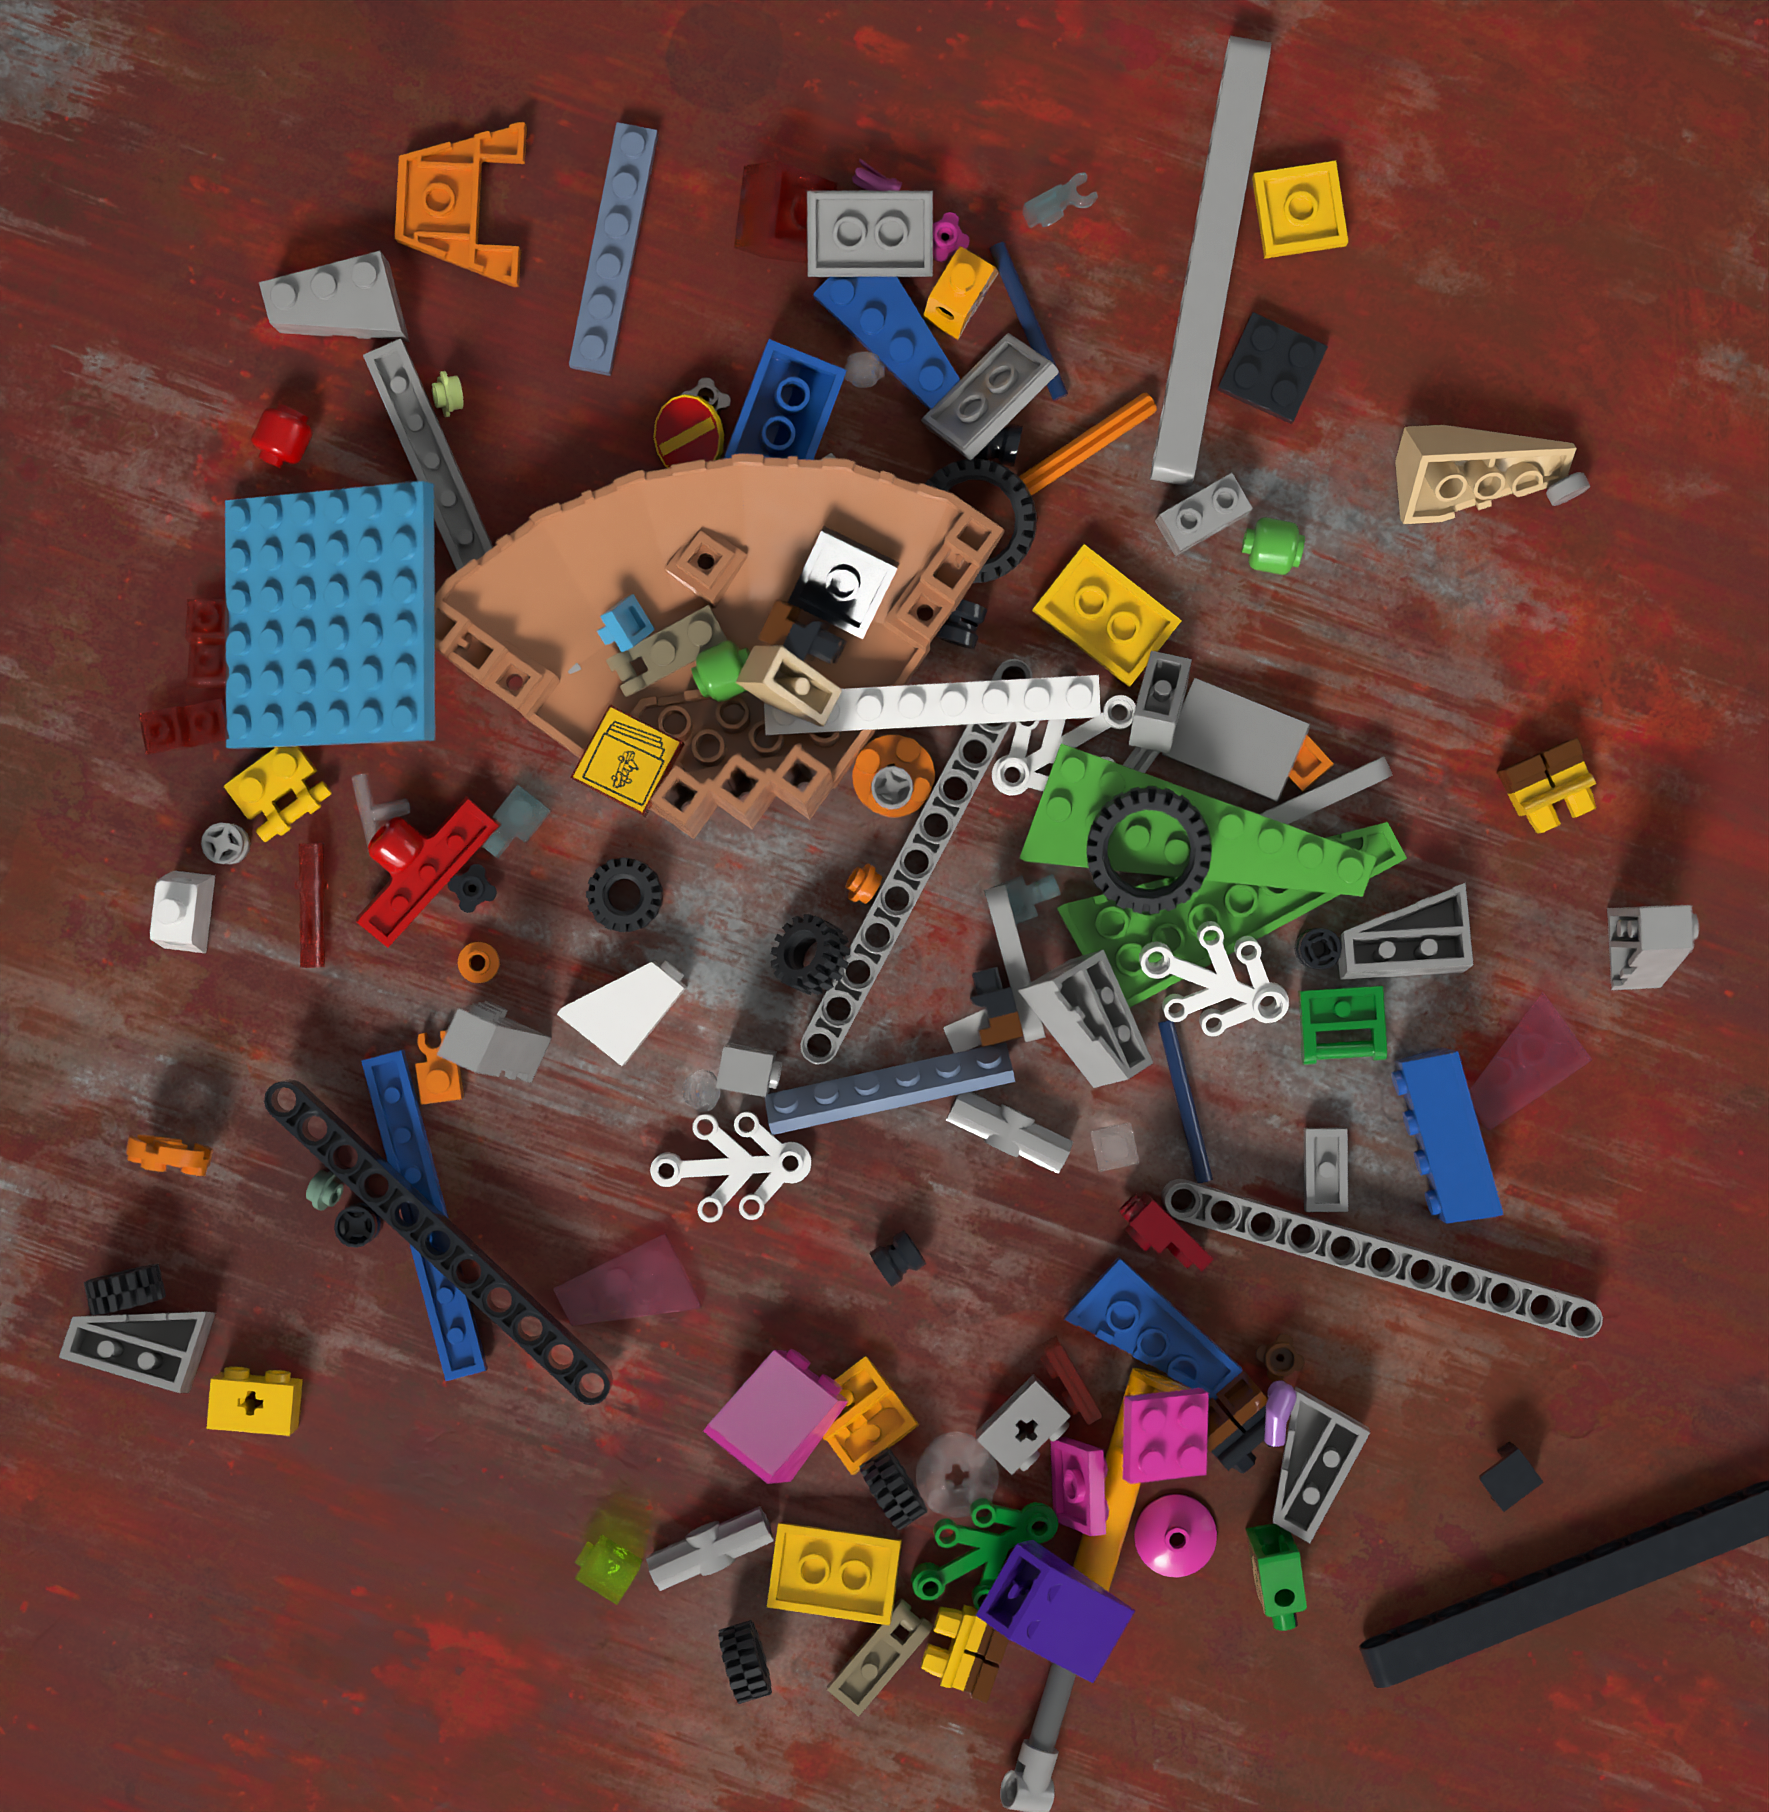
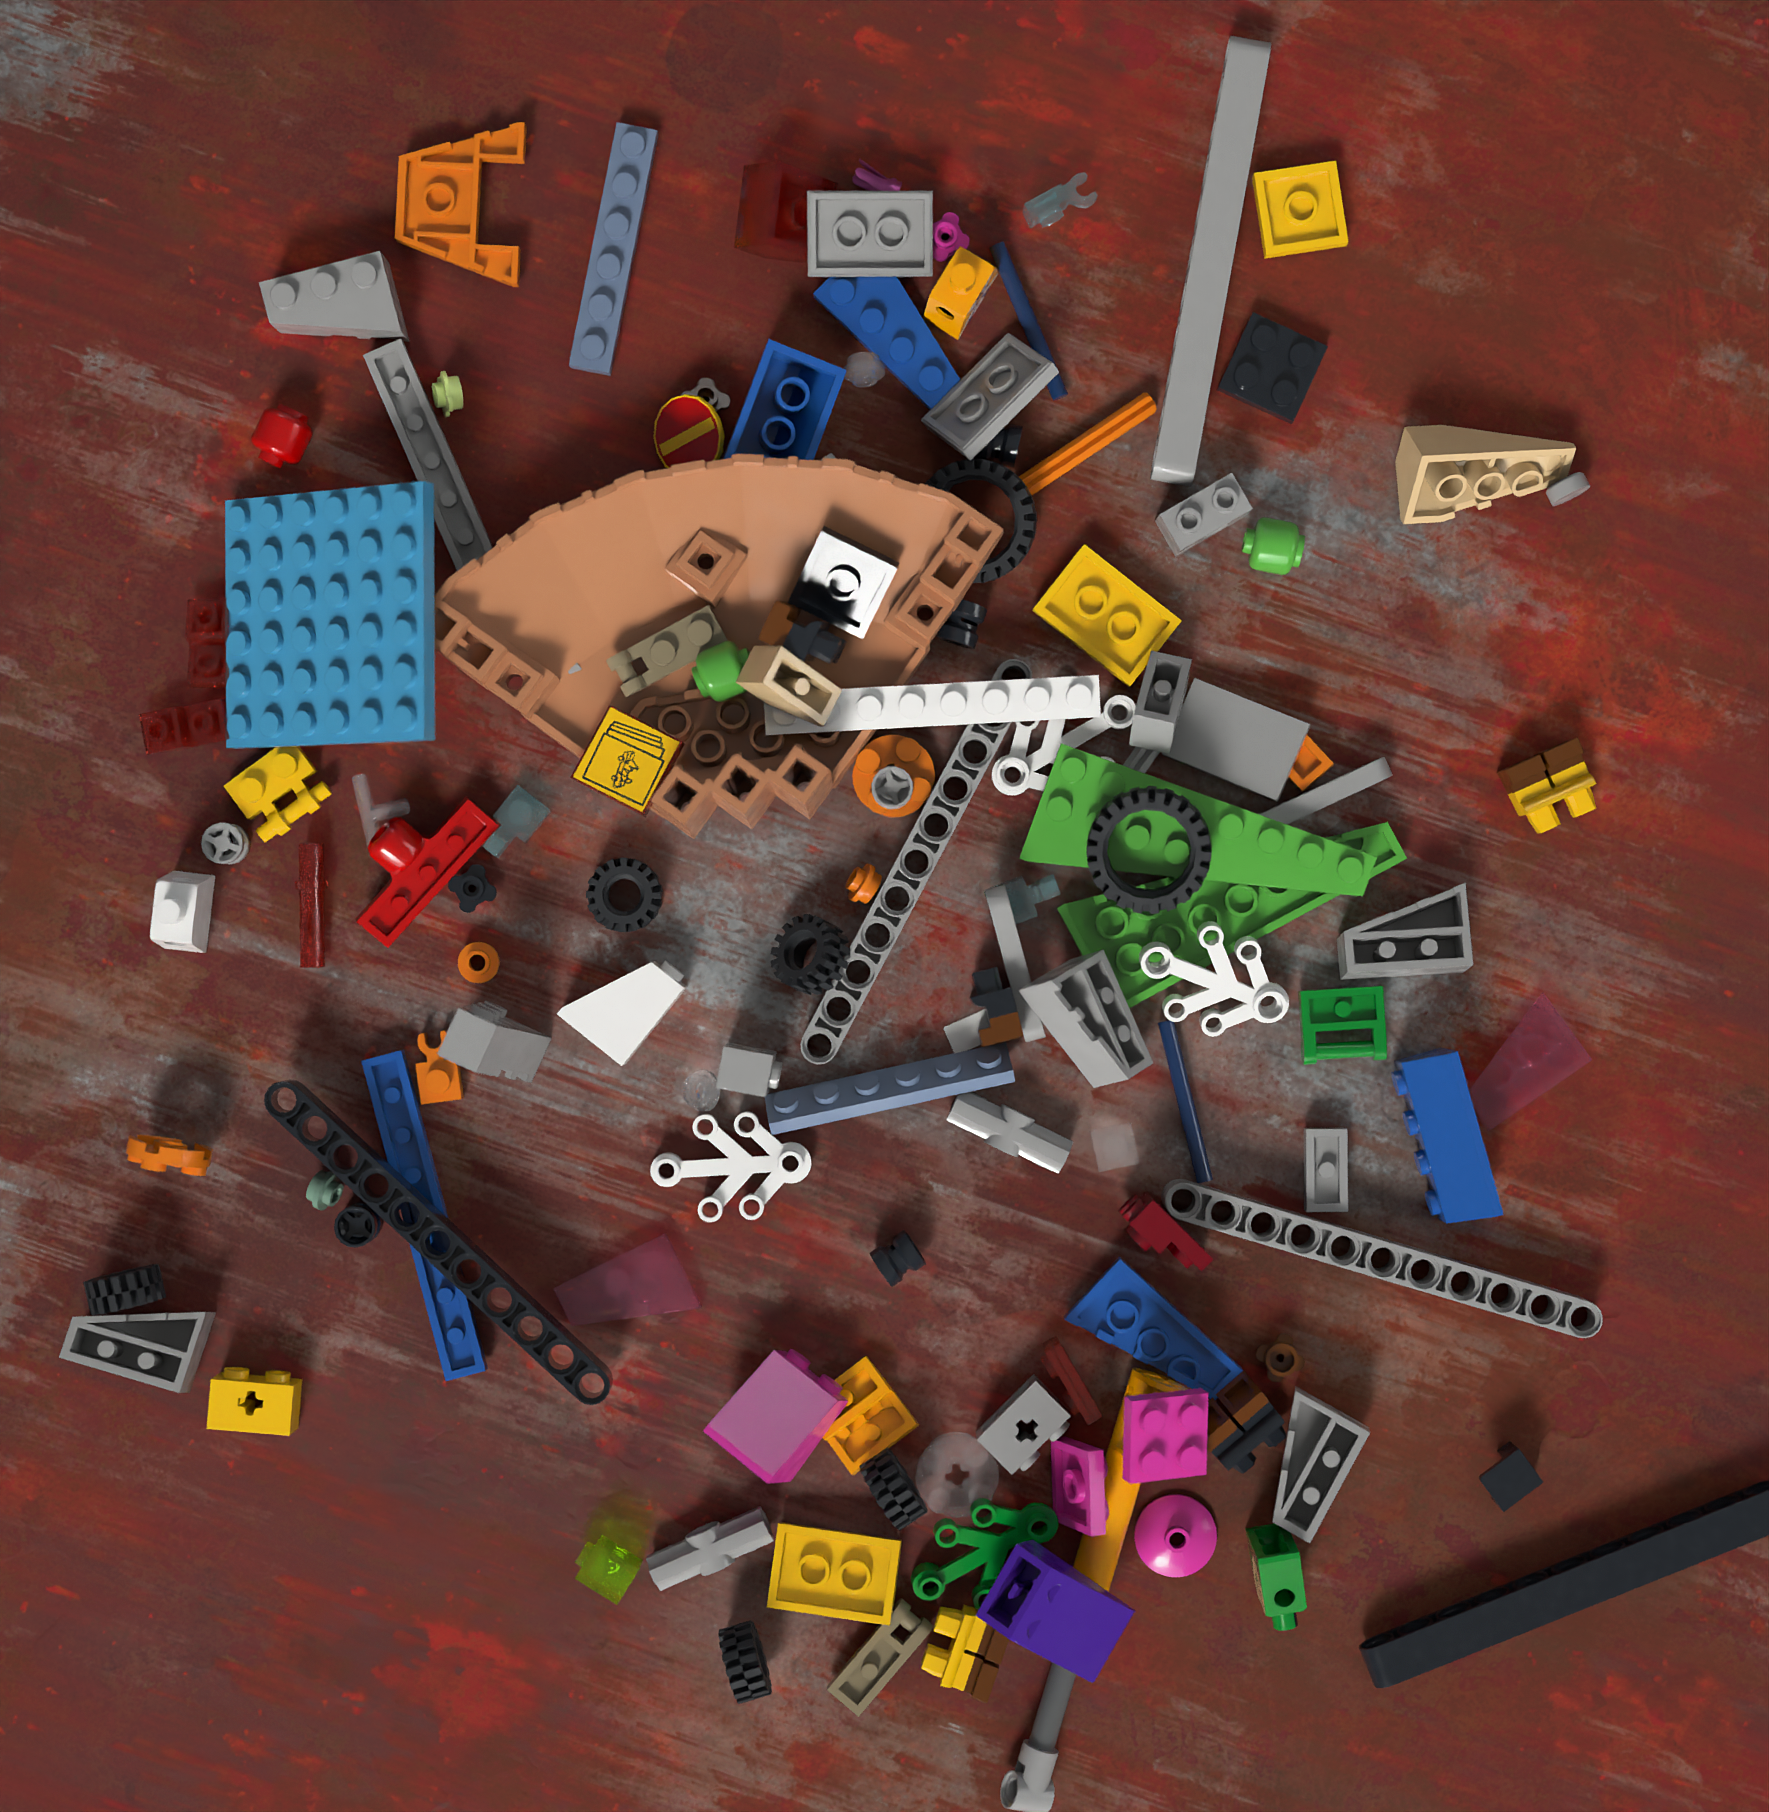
(625, 624): dark azure tile -> none
(1278, 1409): medium lavender arm -> none
(1310, 947): black wheel -> none
(1648, 943): light grey wedge -> none

